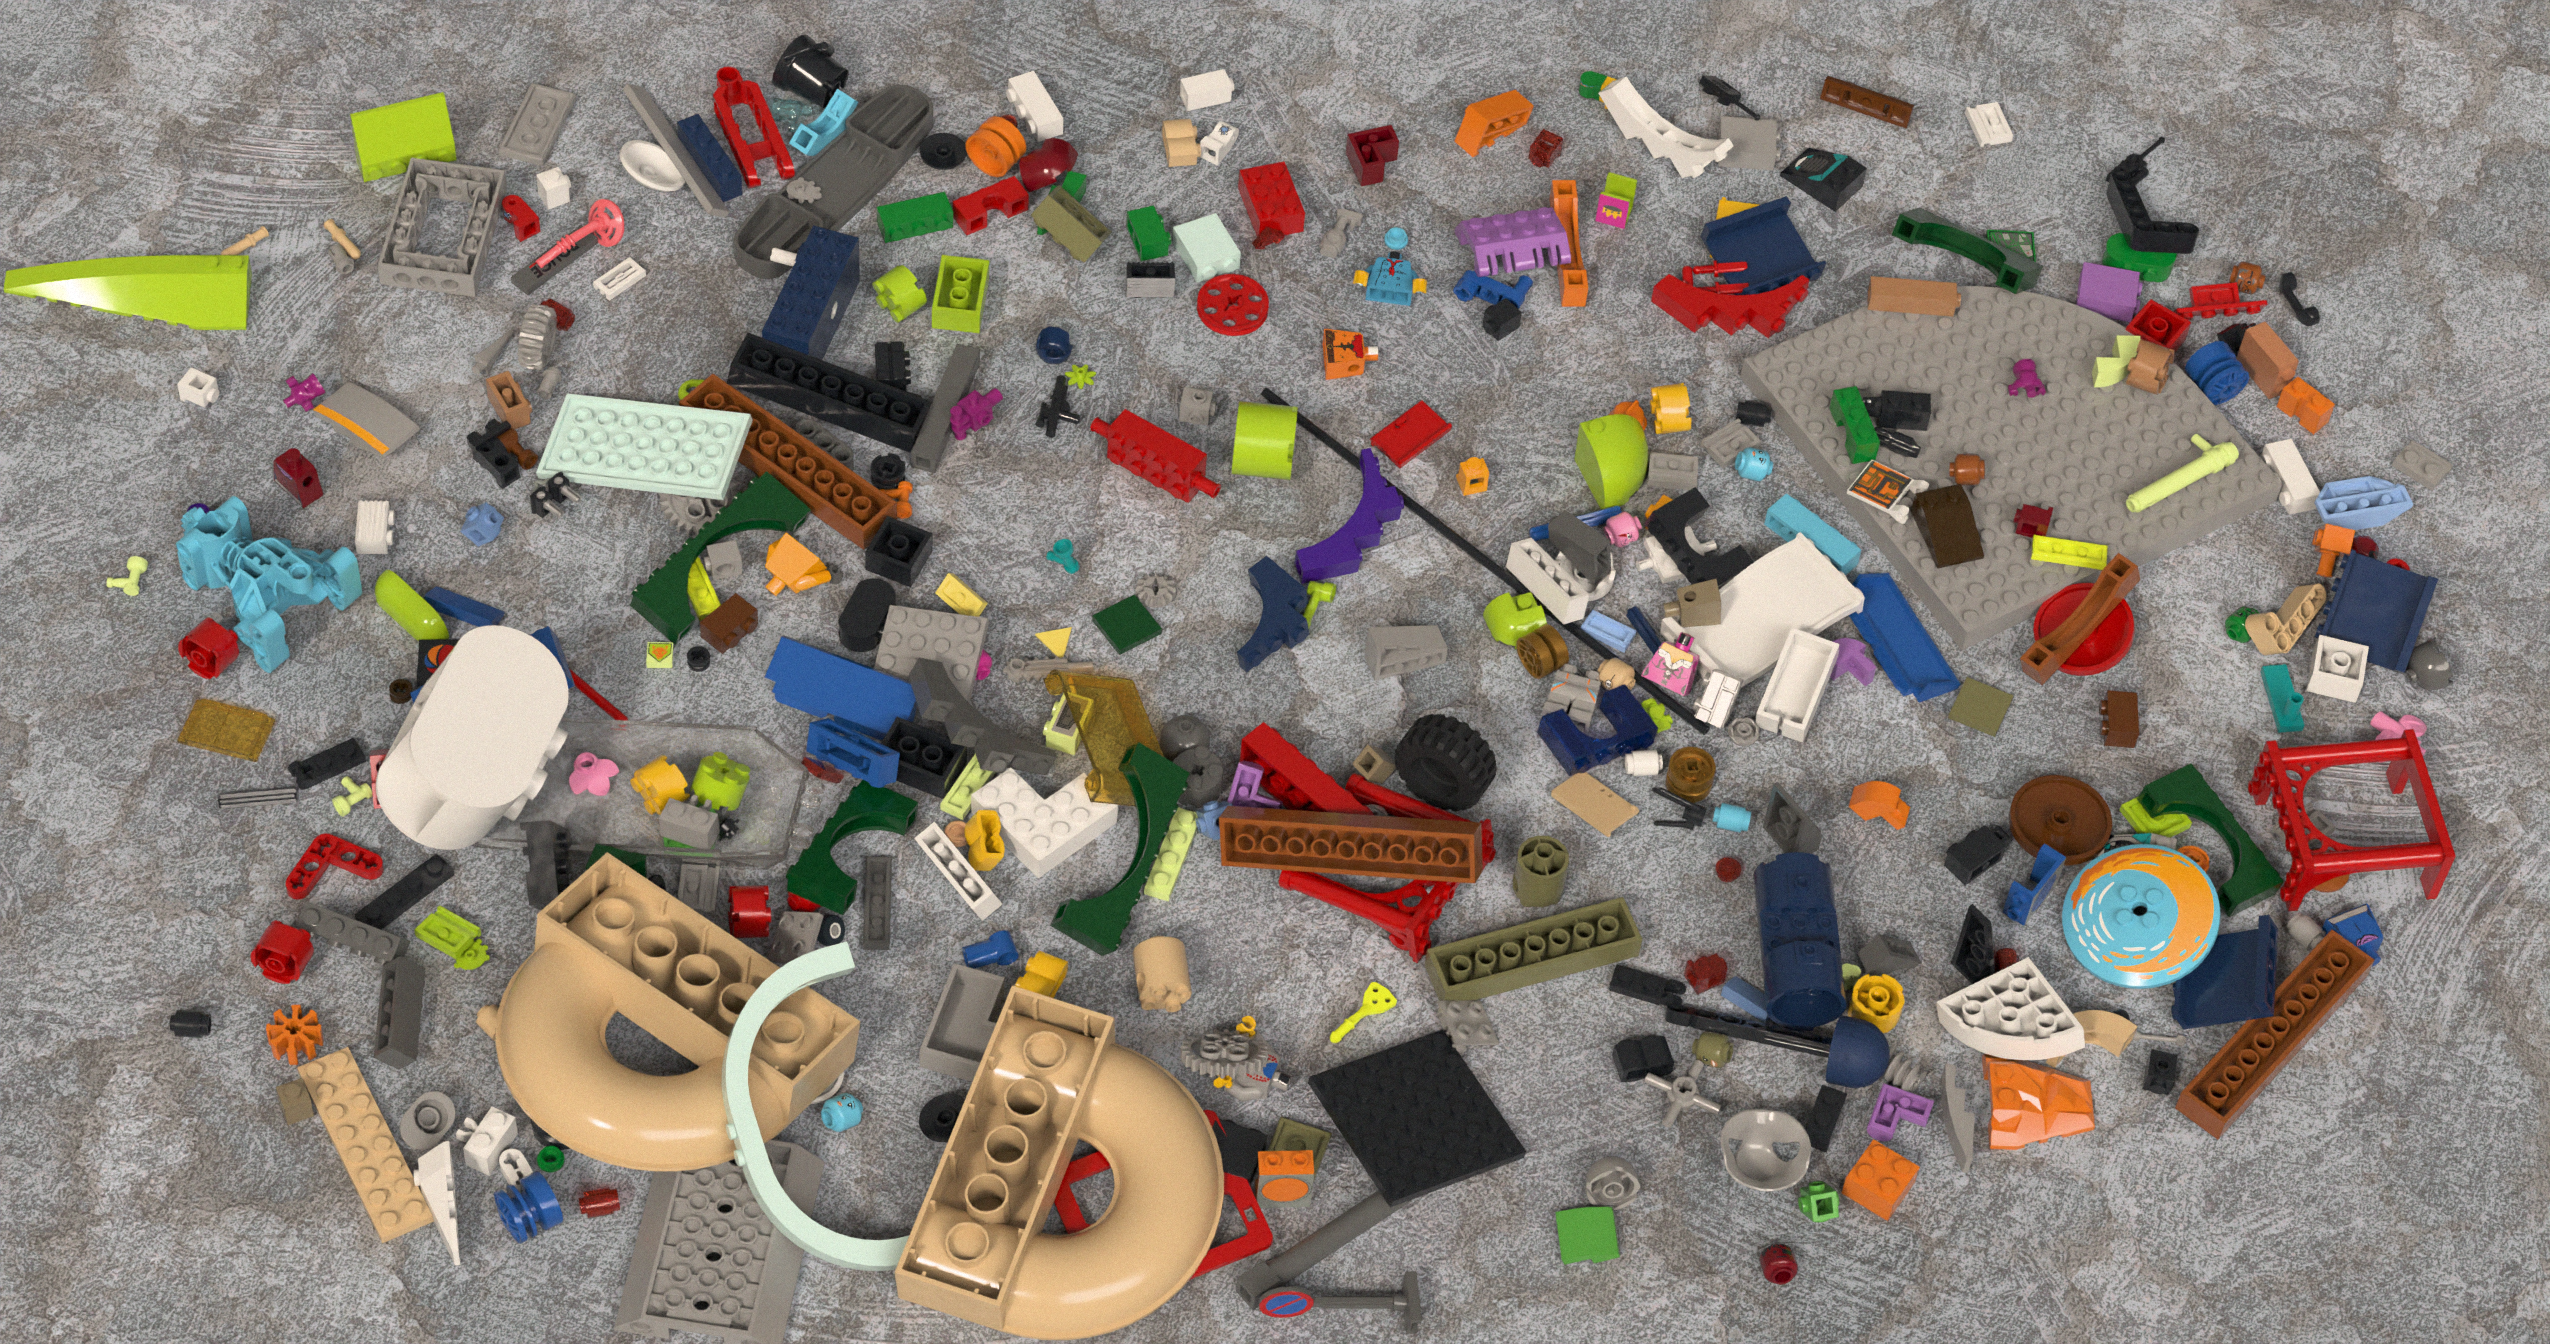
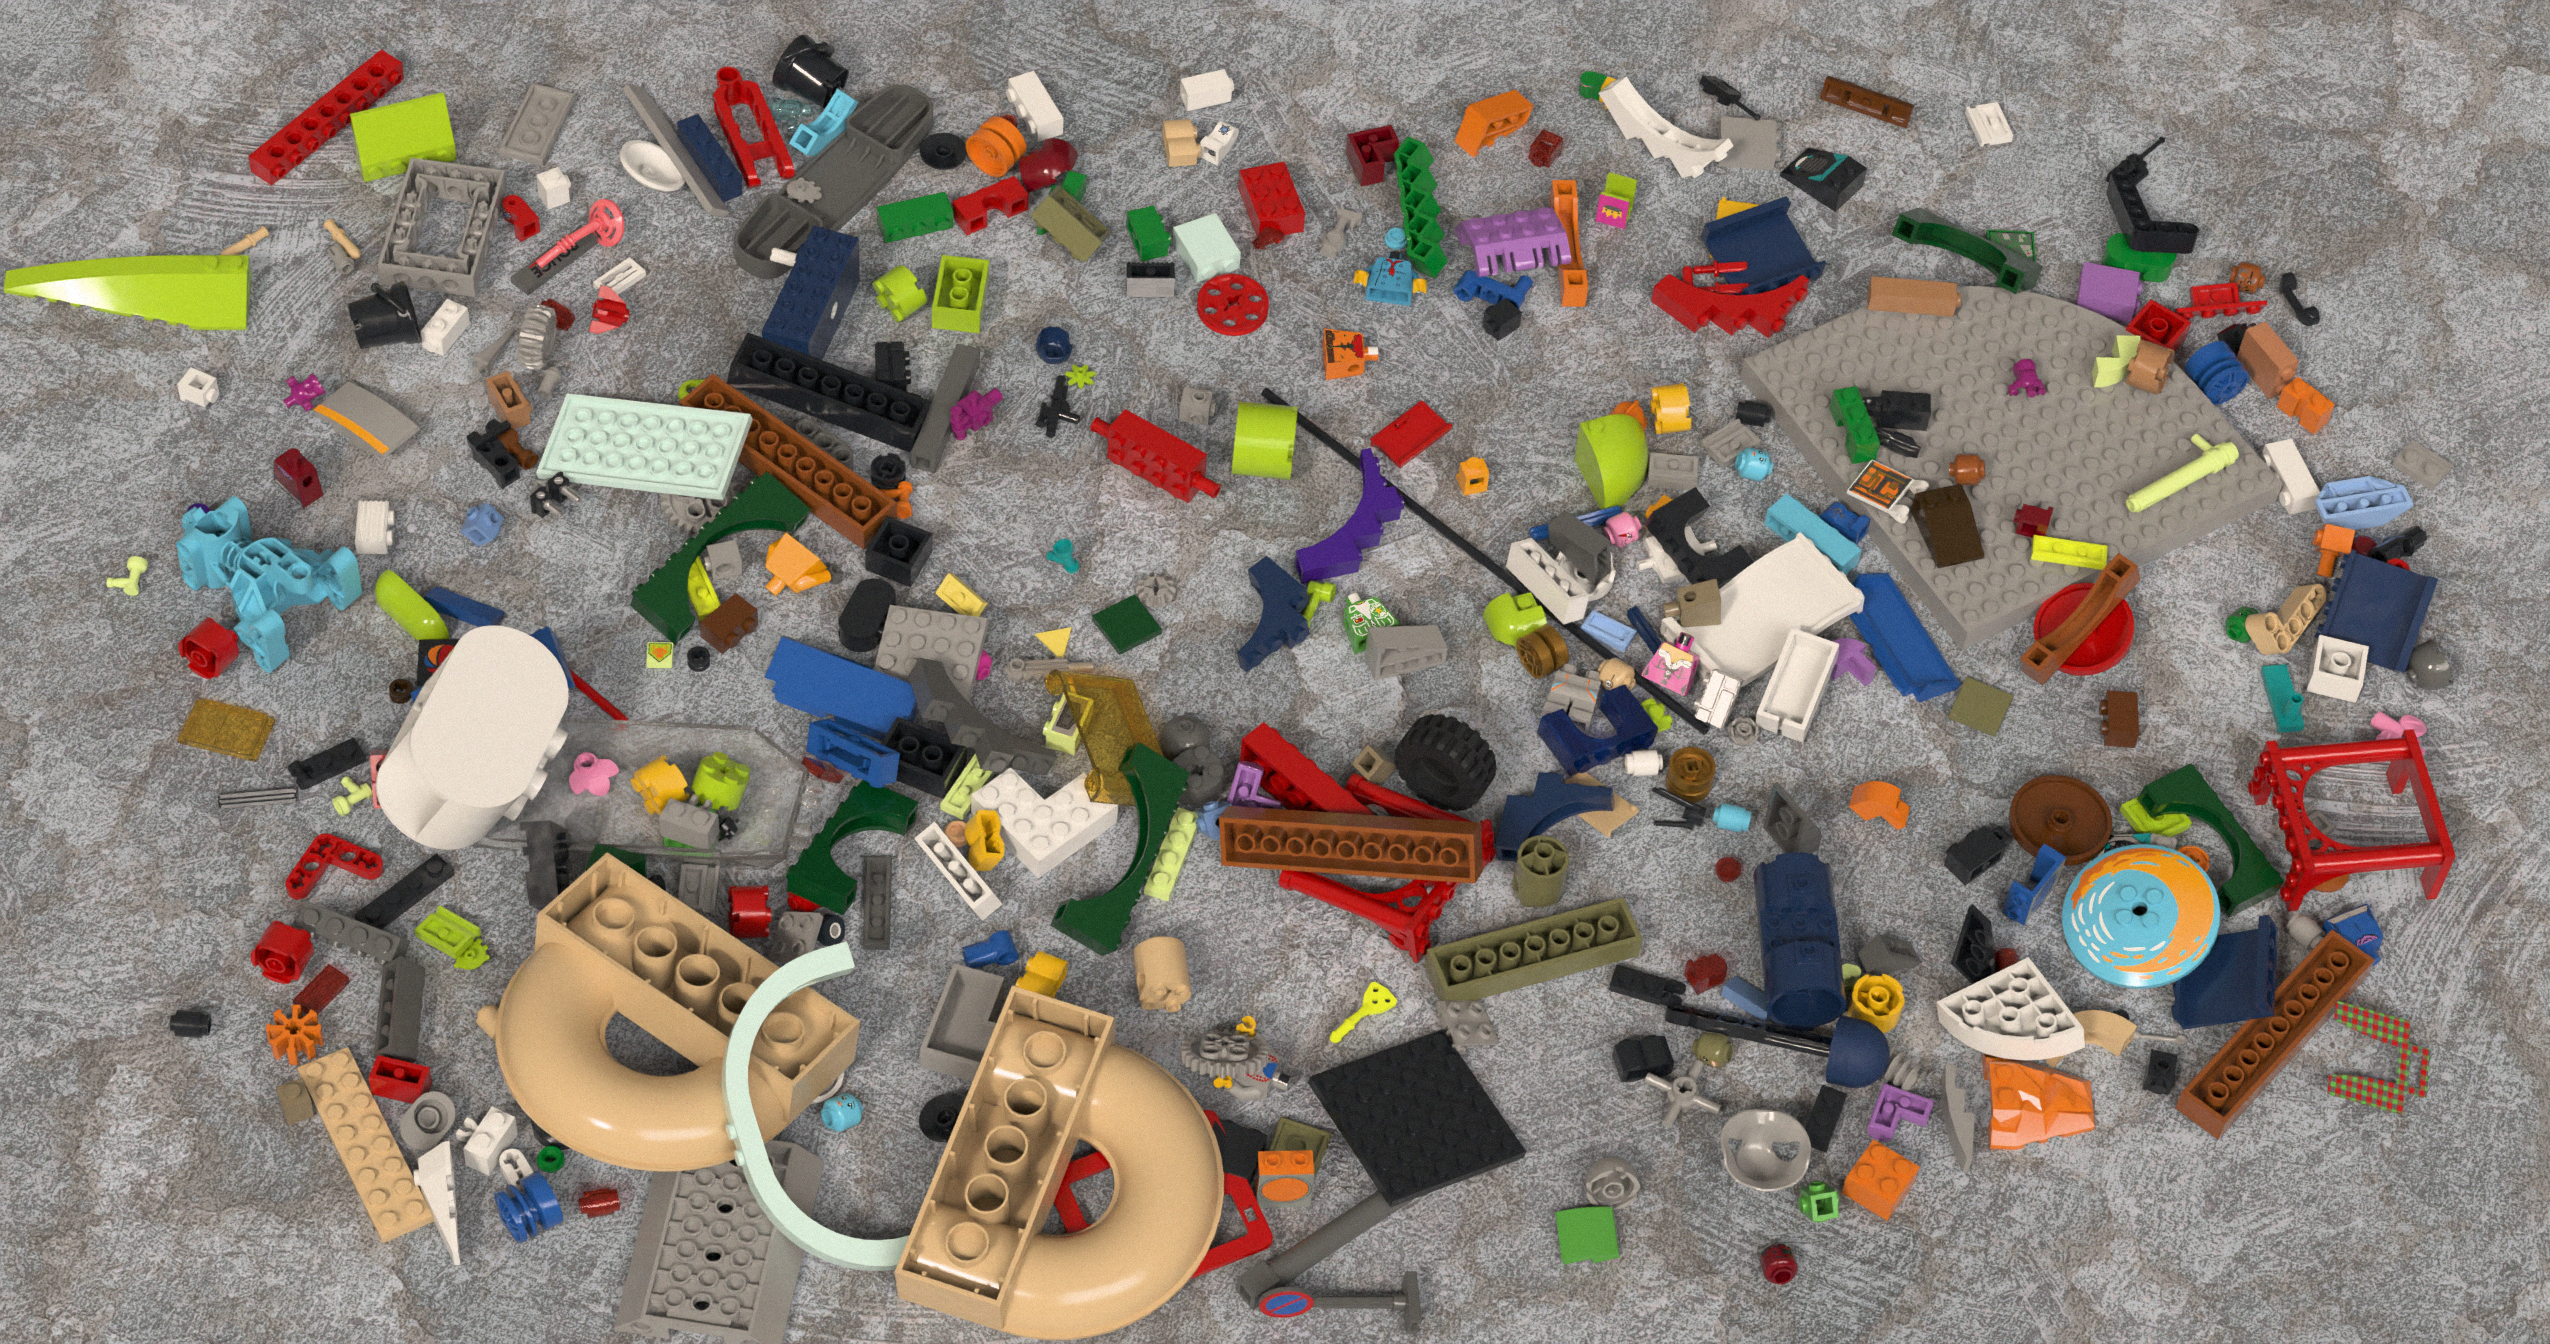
(321, 990): none -> clear red tile
(326, 117): none -> red brick
(385, 317): none -> black piece
(399, 1079): none -> red brick
(445, 327): none -> white brick
(609, 311): none -> red brick
(1364, 614): none -> bright green torso
(1419, 207): none -> green brick
(1550, 804): none -> dark blue arch
(1846, 522): none -> blue leg
(2373, 1091): none -> piece
(2399, 545): none -> black piece

